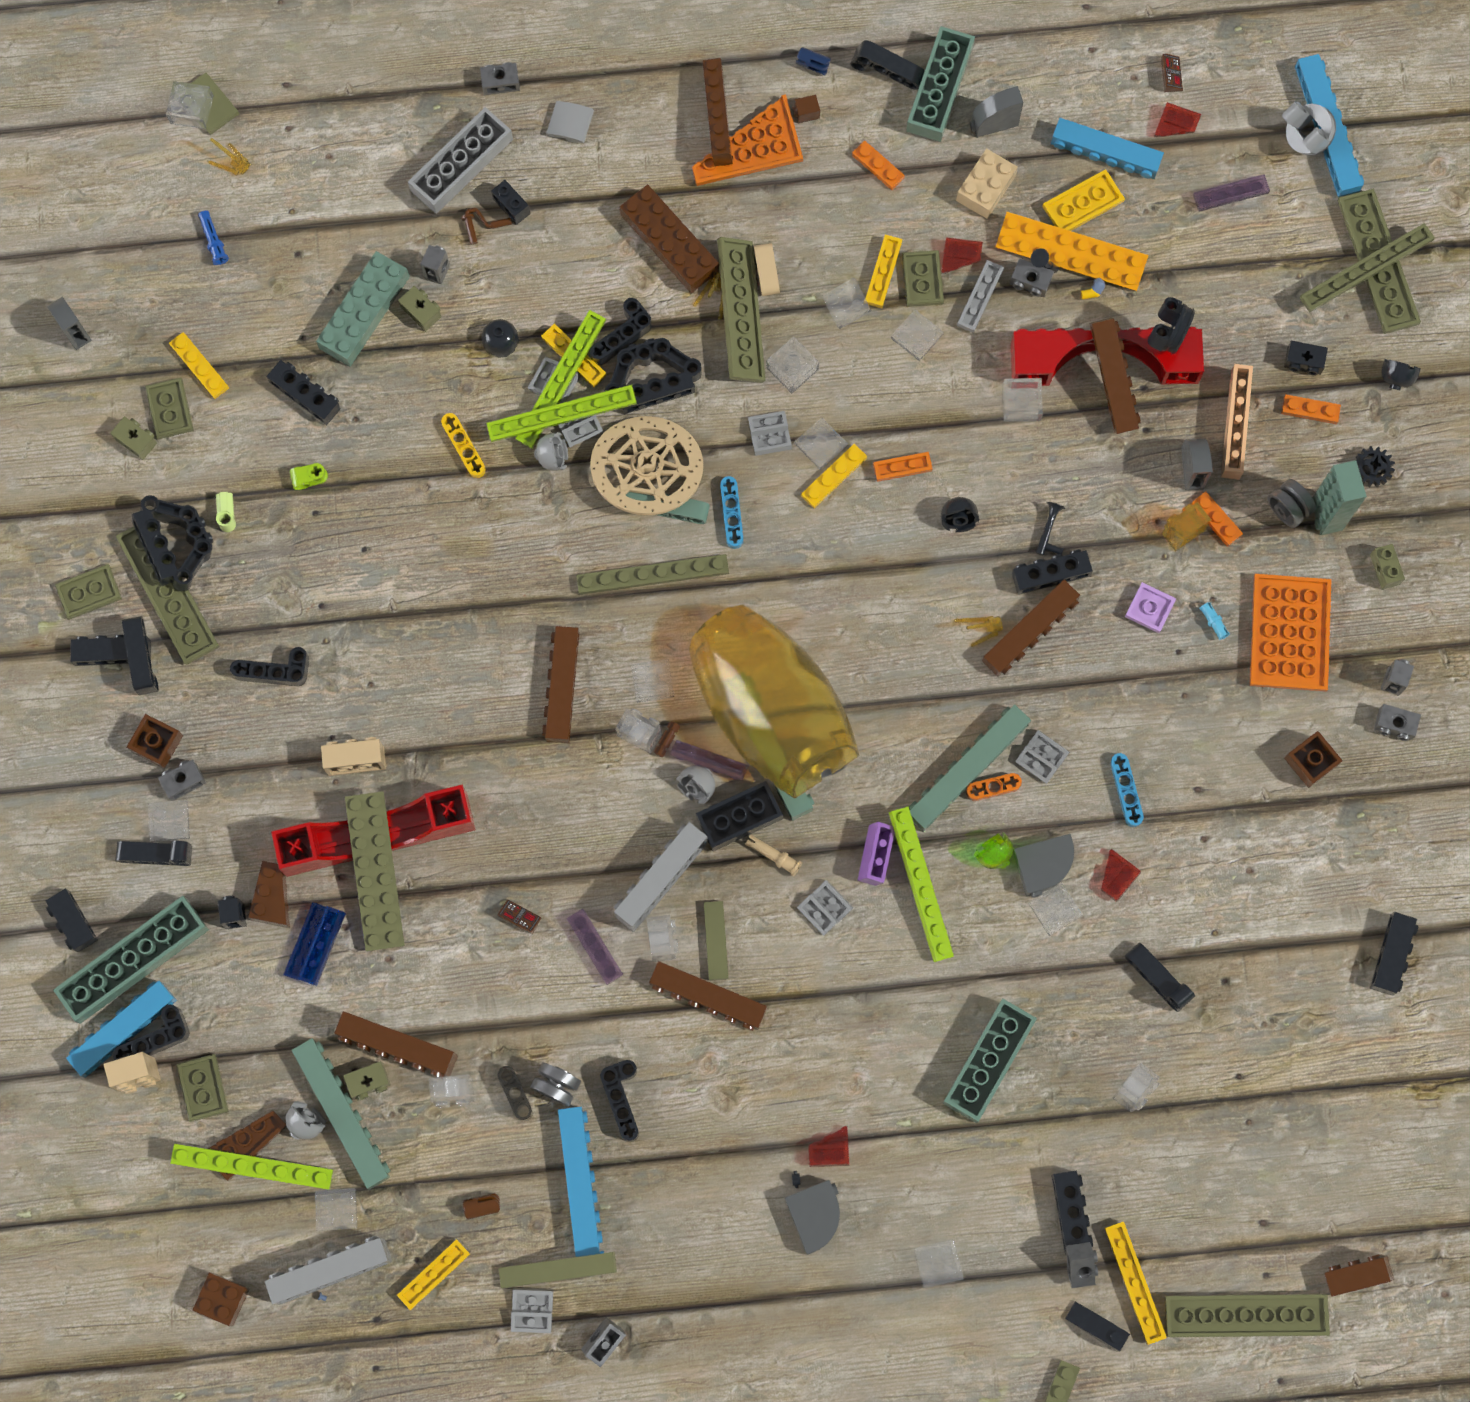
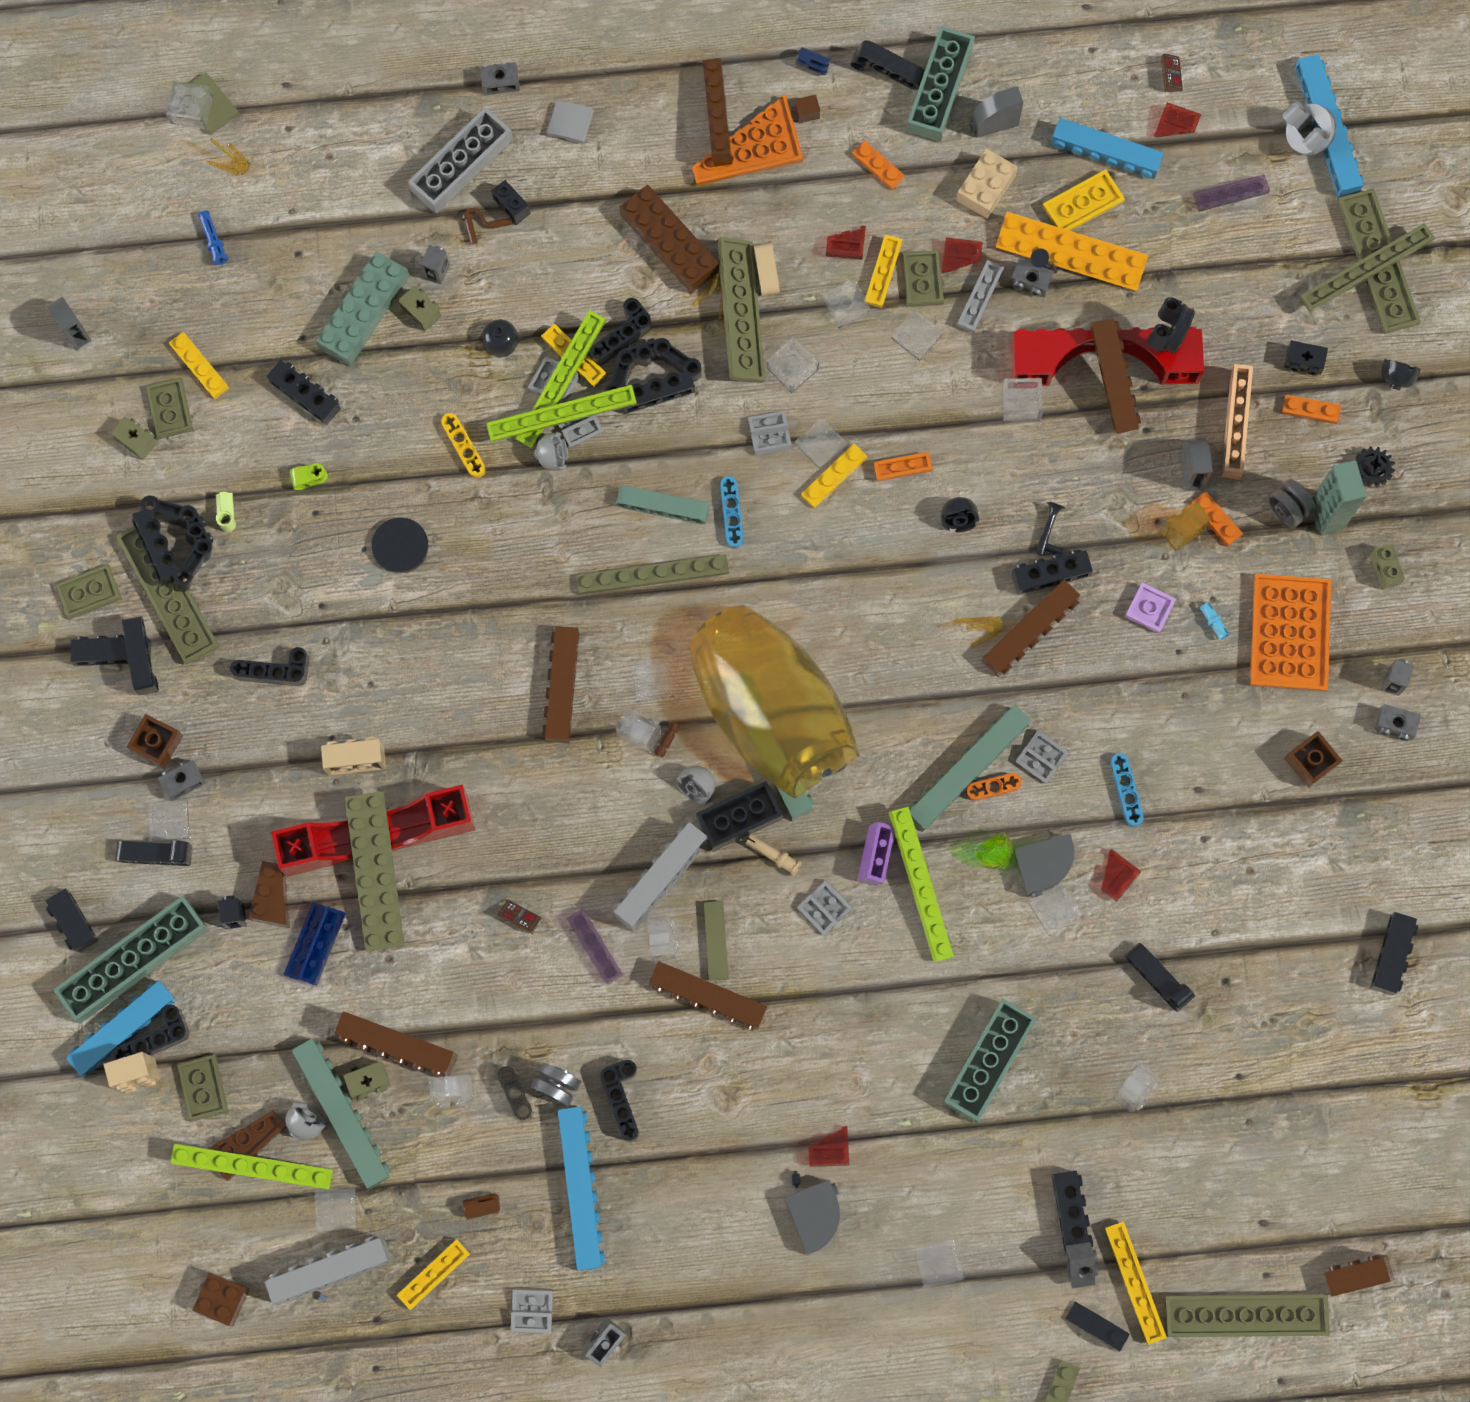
(400, 545): none -> black tile
(557, 1270): olive tile -> none
(646, 466): tan piece -> none
(709, 760): plate -> none
(847, 244): none -> clear red wing
(1095, 291): arm -> none

